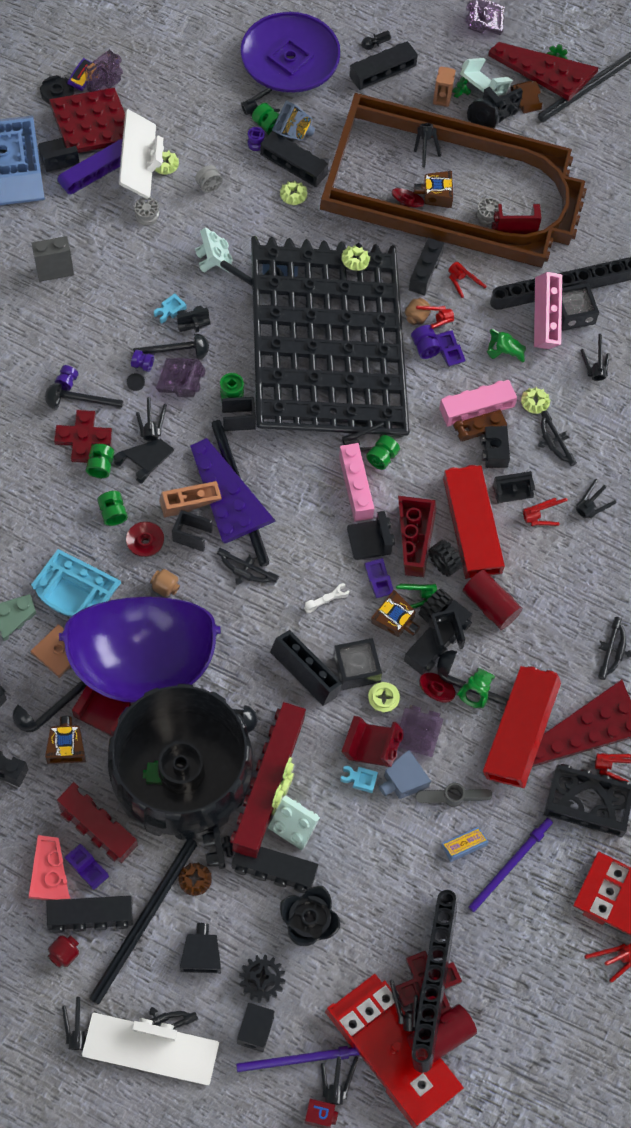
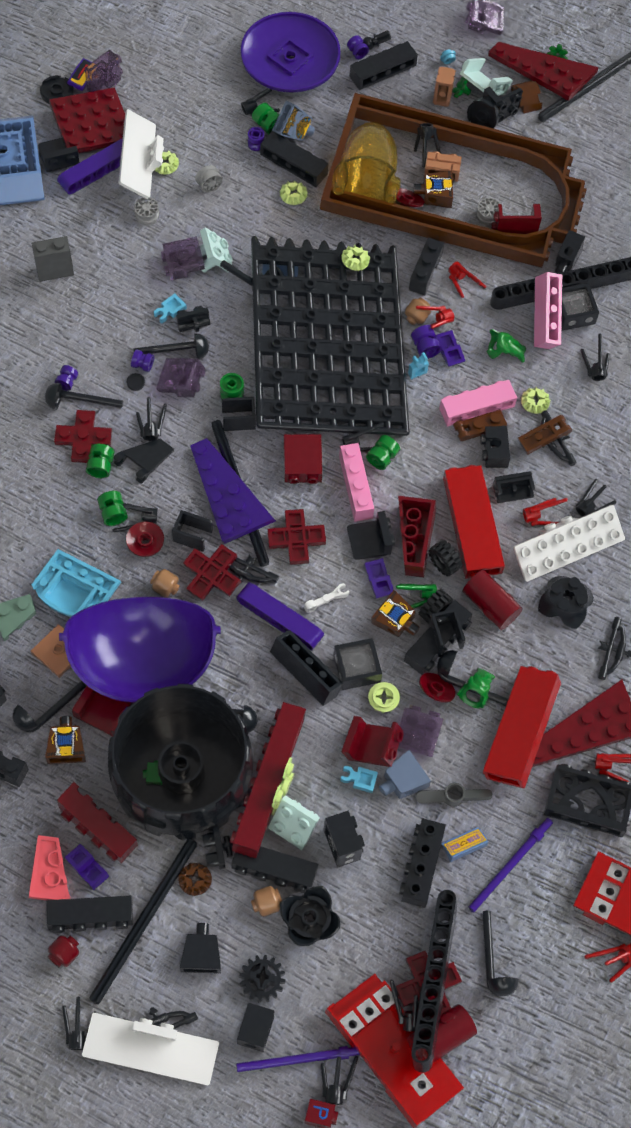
(148, 515): none -> black plant
(182, 258): none -> clear purple plate
(188, 498): nougat slope -> none
(211, 572): none -> dark red plate
(266, 901): none -> medium nougat head
(279, 615): none -> dark purple beam
(296, 536): none -> dark red plate
(303, 458): none -> dark red panel
(343, 838): none -> black piece
(356, 45): none -> dark purple wheel
(368, 164): none -> clear yellow windscreen
(418, 366): none -> medium azure plate
(423, 862): none -> black brick
(443, 162): none -> nougat brick
(448, 56): none -> medium azure plate
(502, 985): none -> black piece
(544, 434): none -> reddish brown plate
(568, 542): none -> white bracket
(569, 252): none -> black torso
(570, 611): none -> black brick

